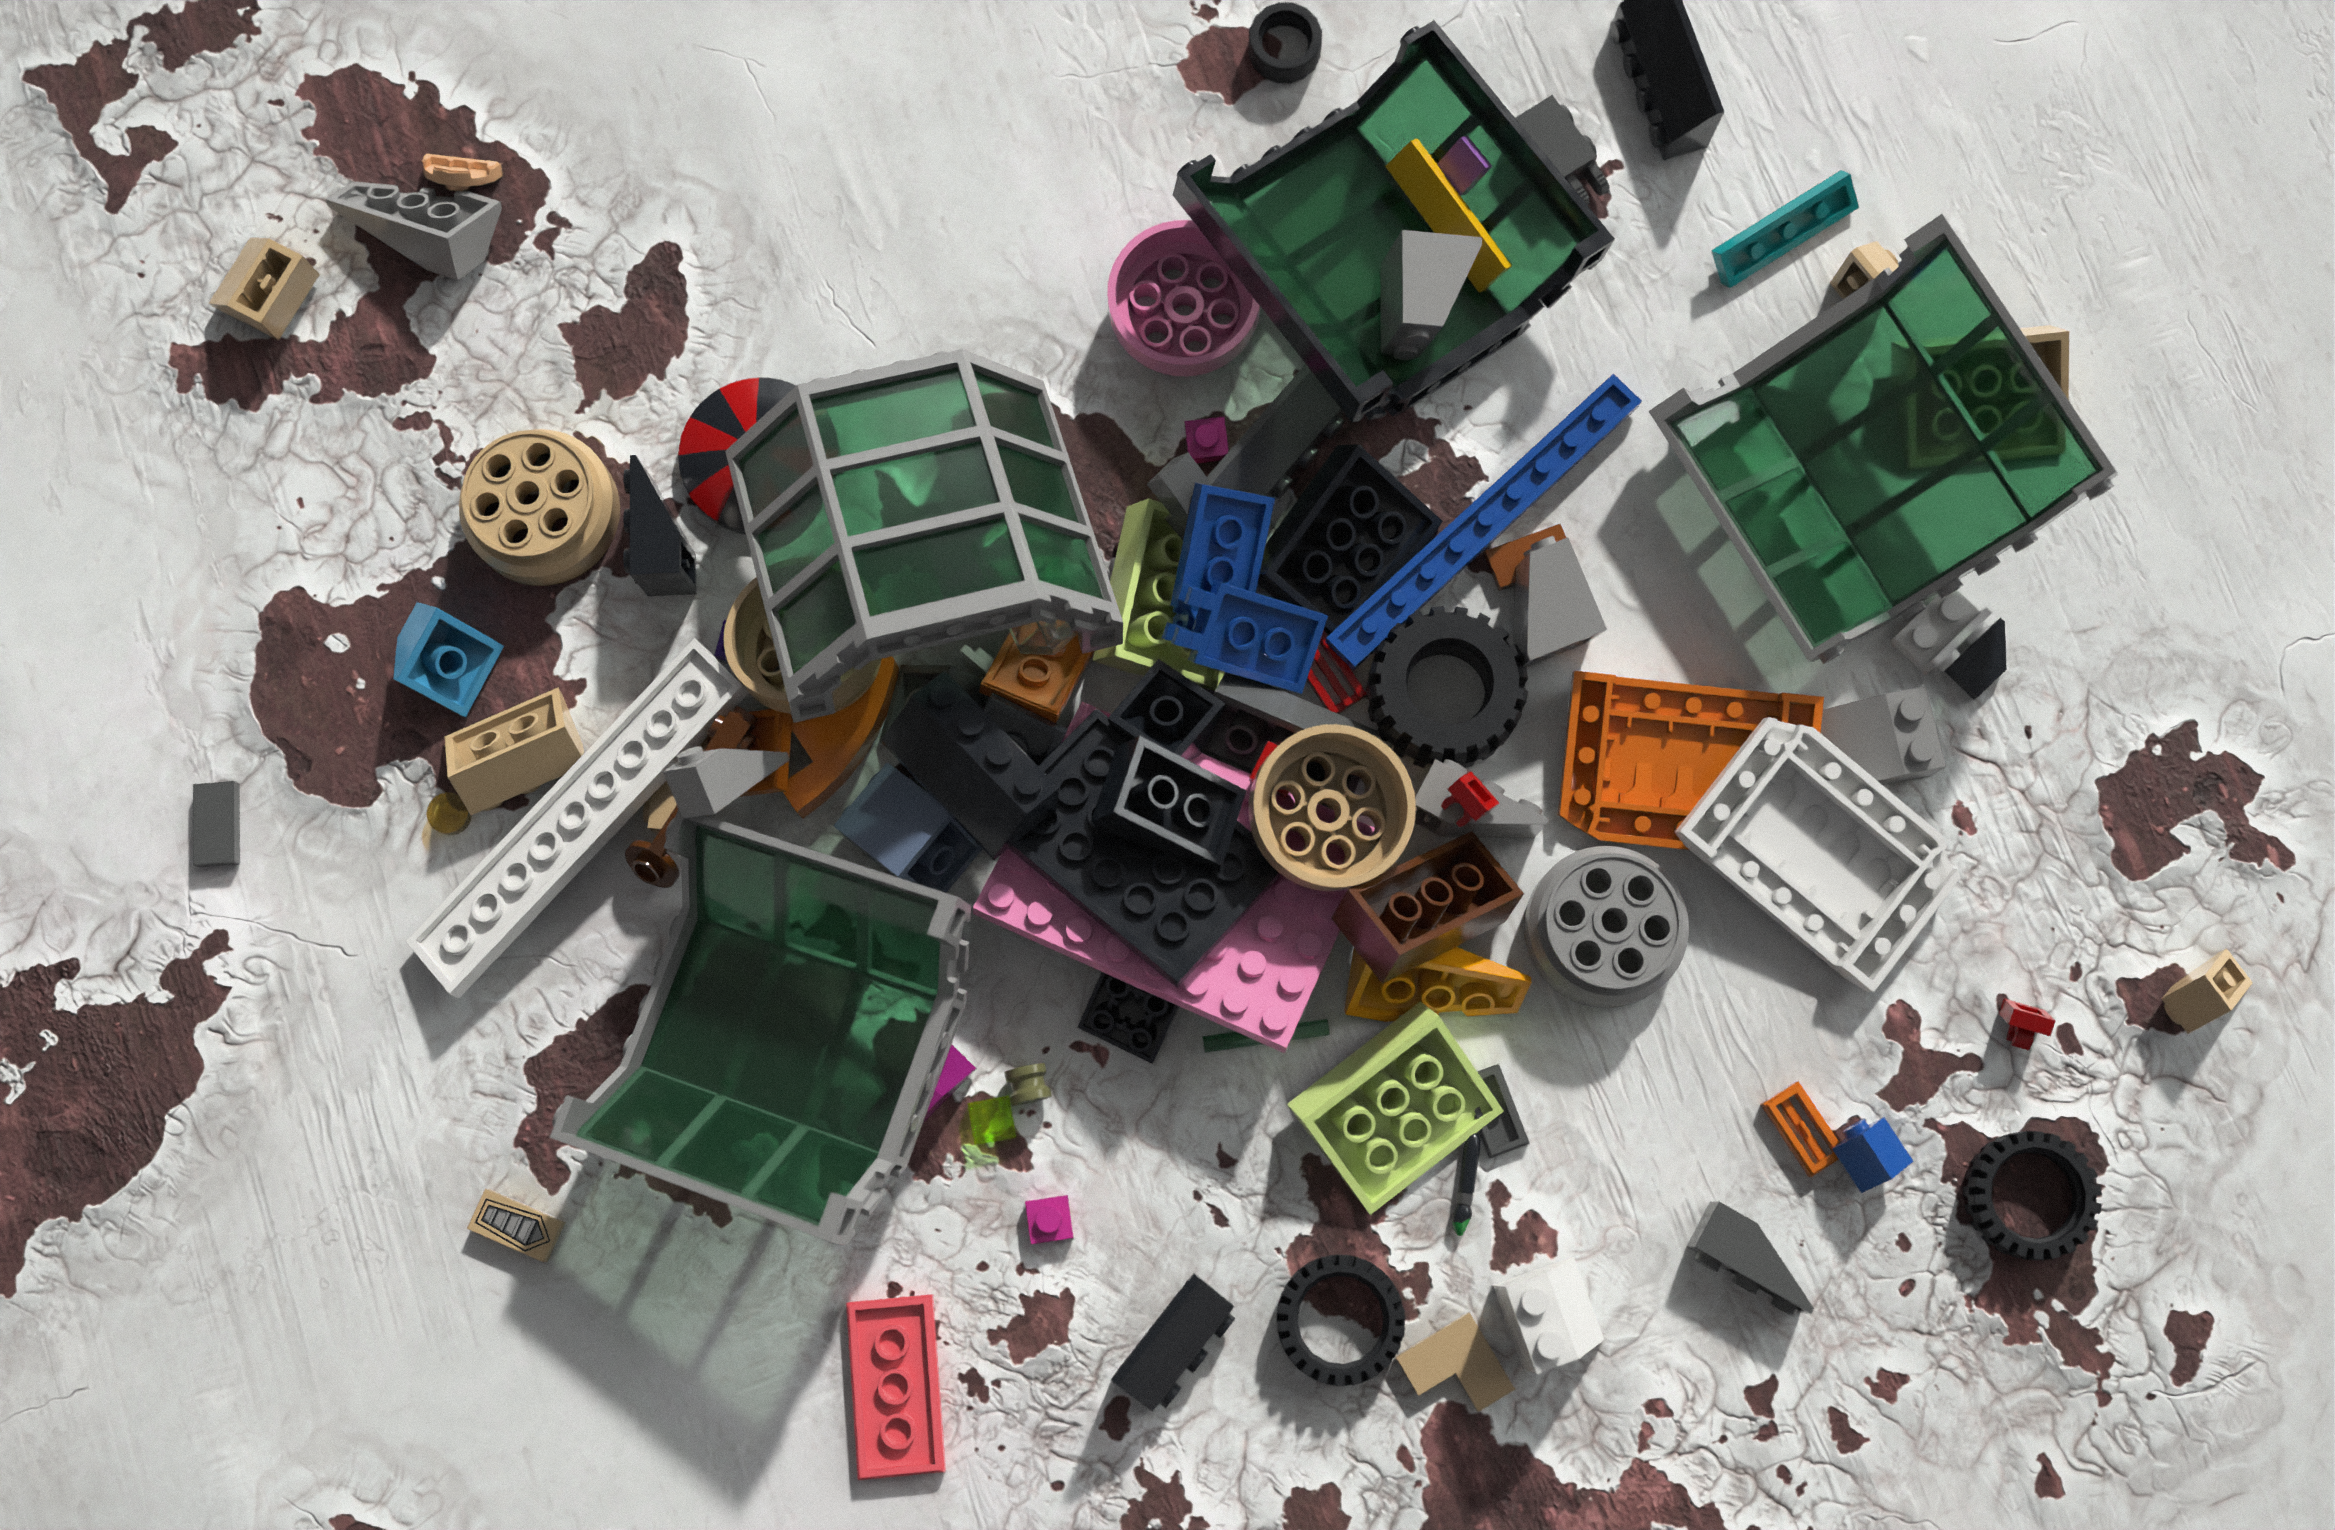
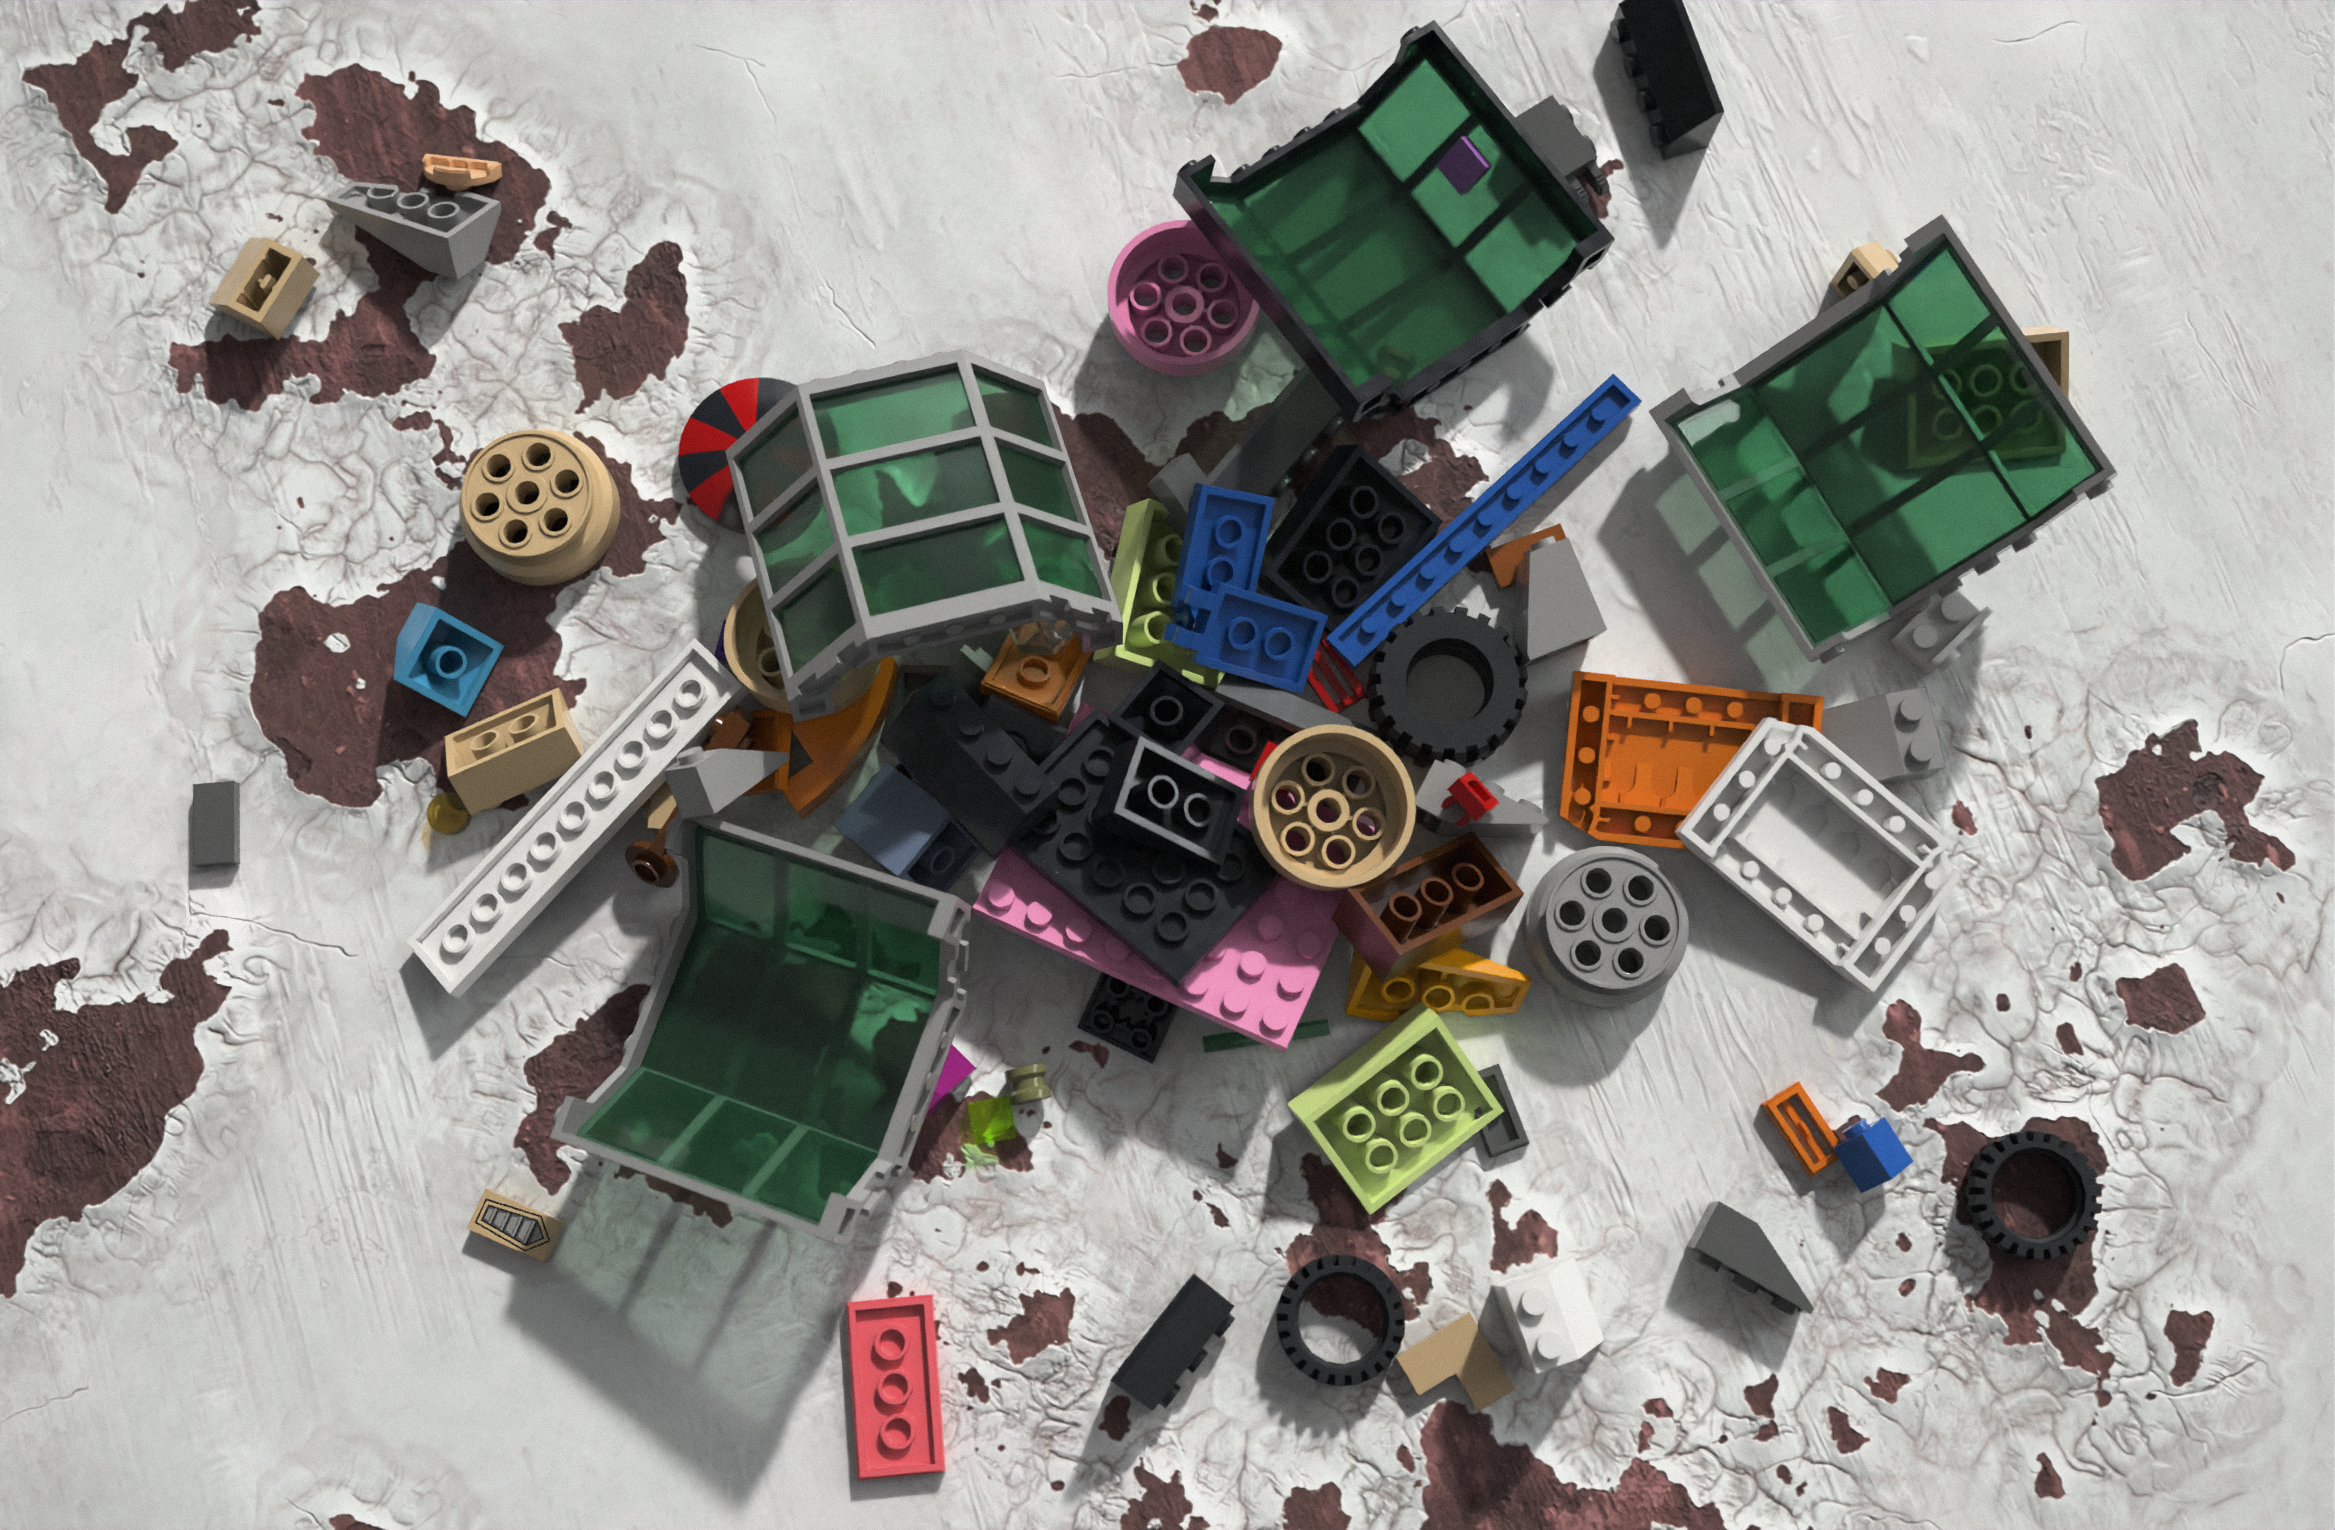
(658, 551): black slope -> none
(1049, 1219): dark pink plate -> none
(1206, 439): dark pink plate -> none
(1285, 15): black tyre -> none
(1420, 286): light grey slope -> none
(1446, 210): yellow tile -> none
(1466, 1185): black piece -> none
(1785, 228): teal plate -> none
(1981, 661): black tile -> none
(2024, 1022): red tile -> none
(2207, 992): tan slope -> none

